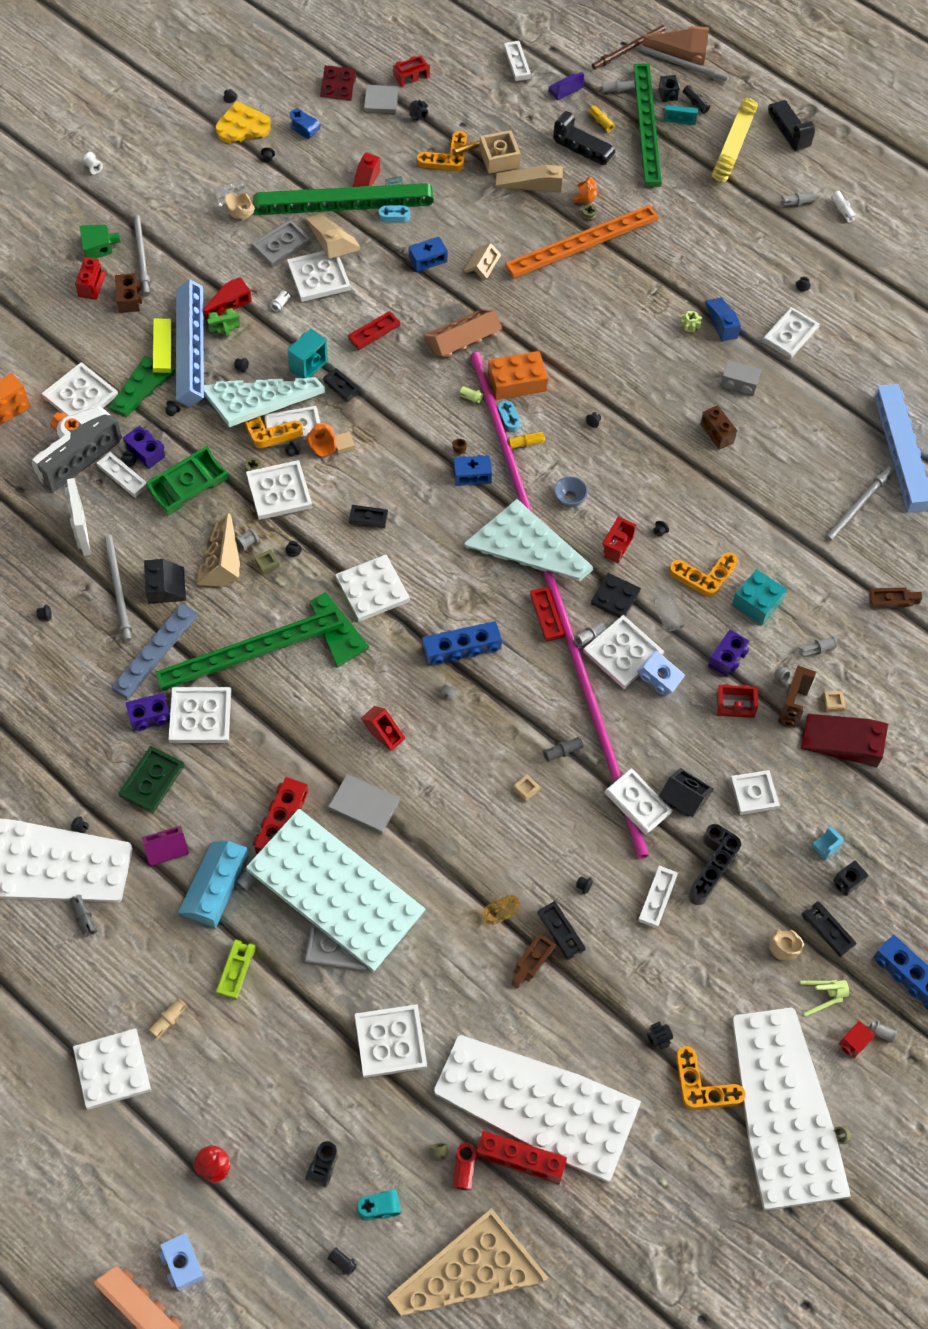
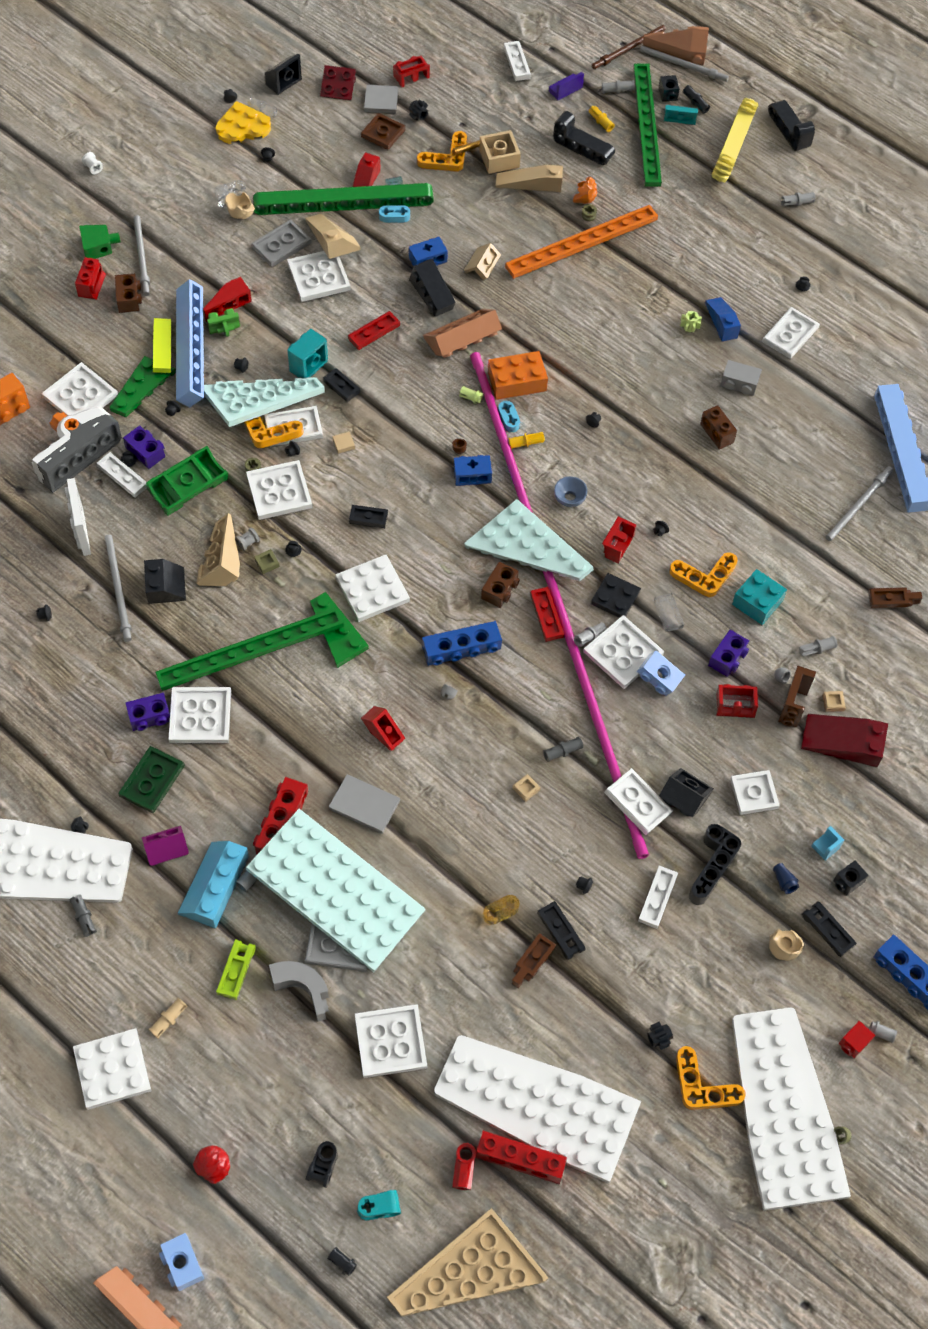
(154, 651): sand blue plate -> none
(277, 304): white pin -> none
(284, 74): none -> black slope
(299, 975): none -> light grey arch
(303, 123): blue piece -> none
(321, 439): orange hair -> none
(383, 131): none -> reddish brown plate
(432, 287): none -> black wedge
(438, 1150): olive hinge -> none
(497, 584): none -> reddish brown brick
(786, 880): none -> dark blue cone
(835, 988): yellowish green plant -> none
(843, 206): white pin -> none

